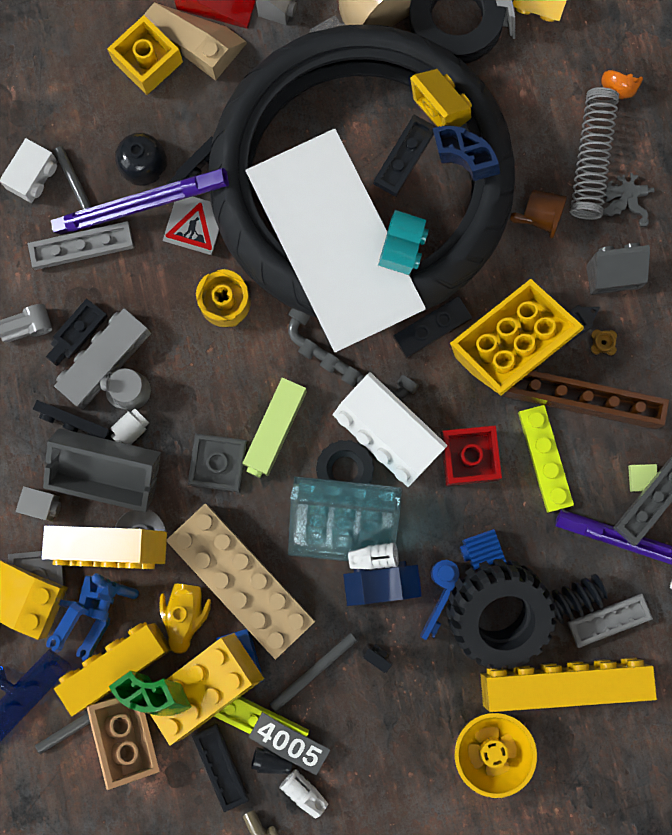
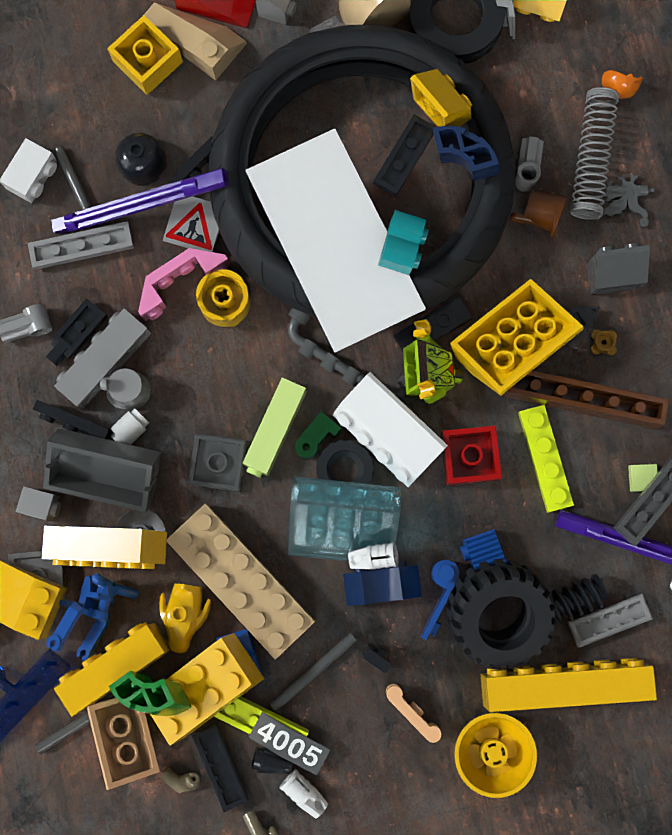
(151, 304): none -> bright pink slope
(181, 783): none -> dark tan arm
(310, 440): none -> dark green leg
(413, 713): none -> light nougat plate
(428, 366): none -> torso
(529, 163): none -> light grey piece

